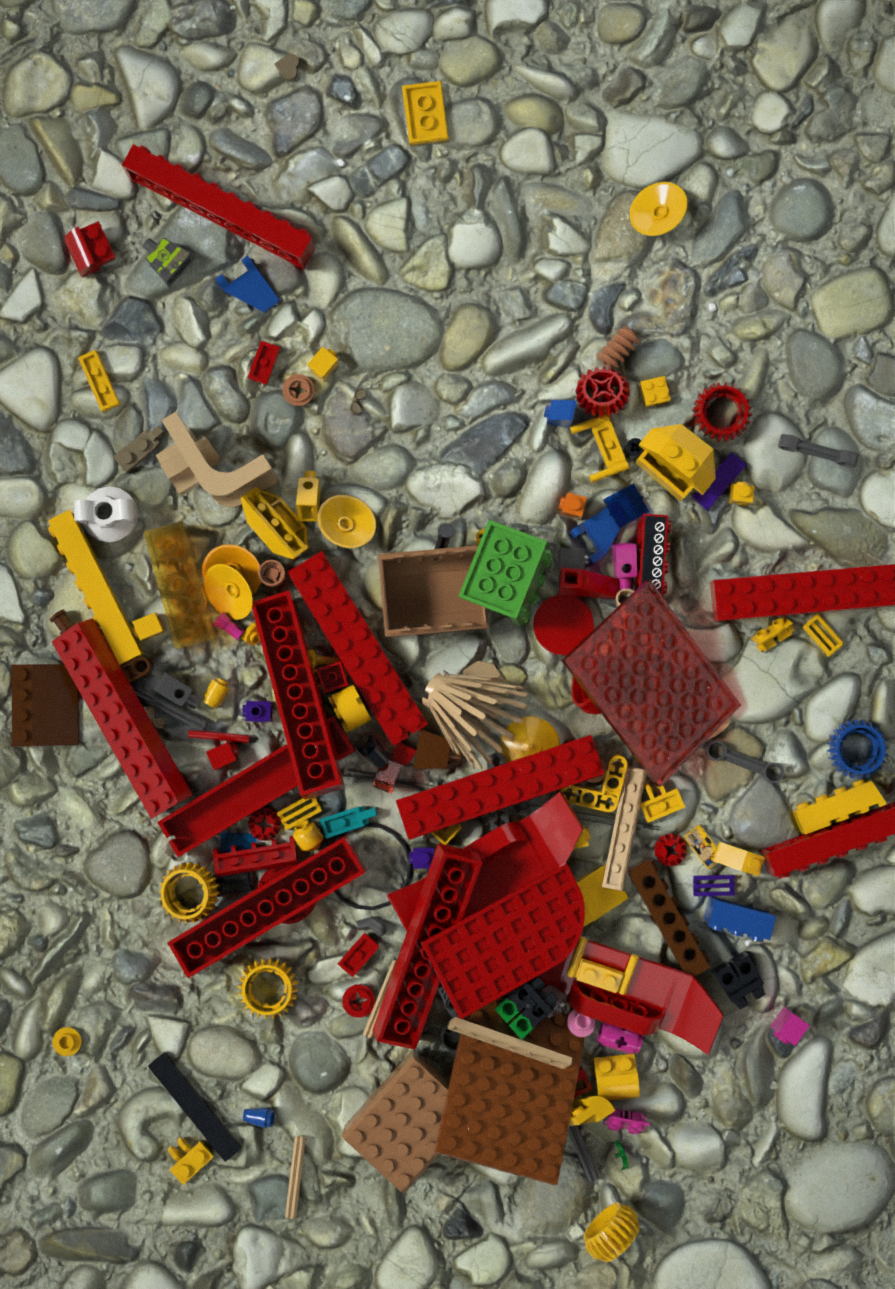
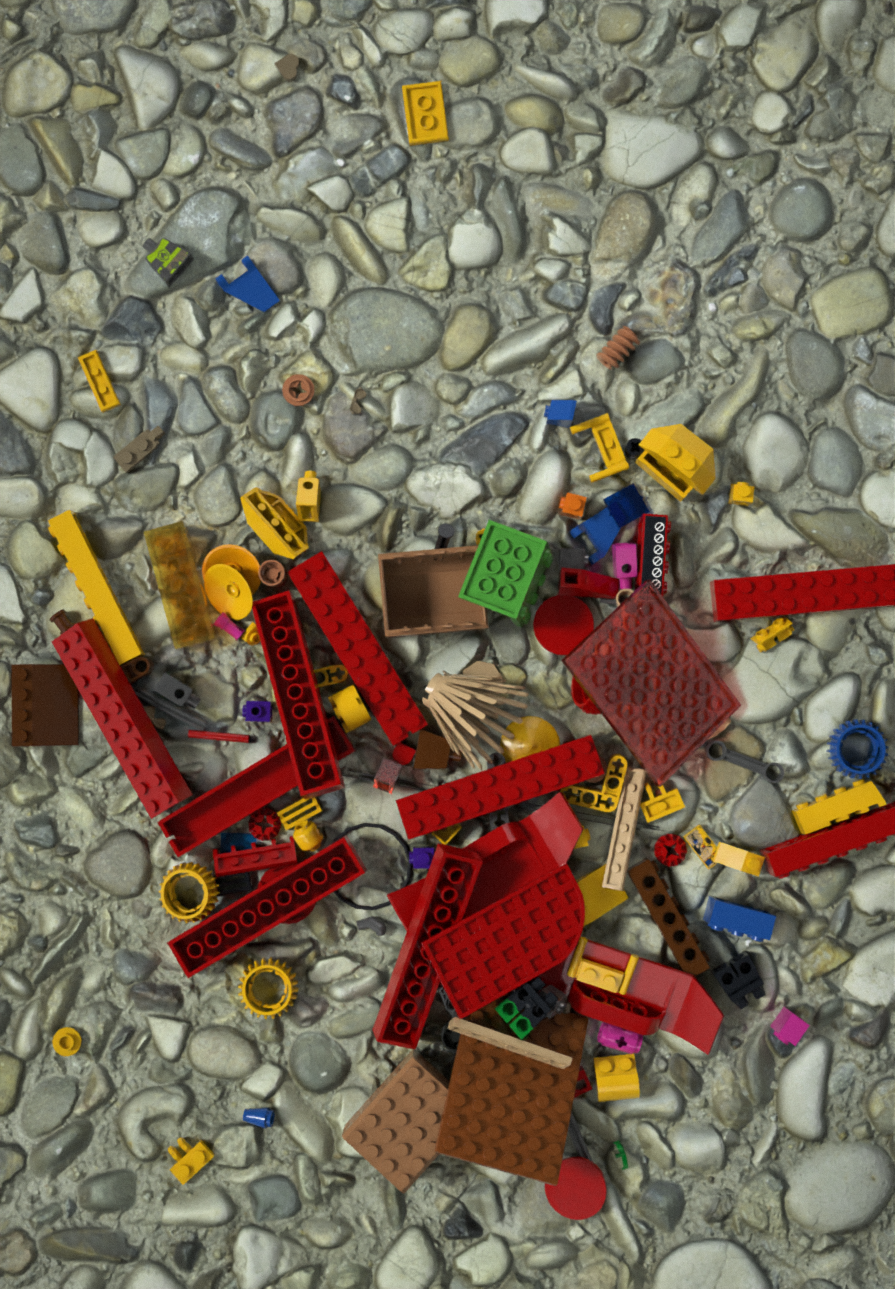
(89, 248): red brick -> none
(118, 525): white piece -> none
(148, 627): yellow brick -> none
(192, 462): tan piece -> none
(194, 1106): black tile -> none
(216, 692): yellow brick -> none
(218, 206): red brick -> none
(223, 755): red brick -> none
(264, 363): red plate -> none
(295, 1177): tan axle -> none
(322, 659): yellow bar -> none
(323, 363): yellow brick -> none
(332, 677): red piece -> none
(346, 521): yellow hat -> none
(346, 820): teal hinge -> none
(353, 1008): red gear -> none
(358, 954): red plate -> none
(368, 1032): tan axle -> none
(374, 752): black piece -> none
(579, 1024): bright pink piece -> none
(579, 1189): none -> red tile
(590, 1110): yellow brick -> none
(603, 400): red gear -> none
(611, 1232): yellow gear -> none
(634, 1126): dark pink hinge -> none
(654, 391): yellow piece -> none
(658, 208): yellow hat -> none
(725, 474): dark purple tile -> none
(729, 393): red gear -> none
(730, 885): dark purple tile -> none
(795, 444): dark grey piece -> none
(828, 653): yellow tile -> none

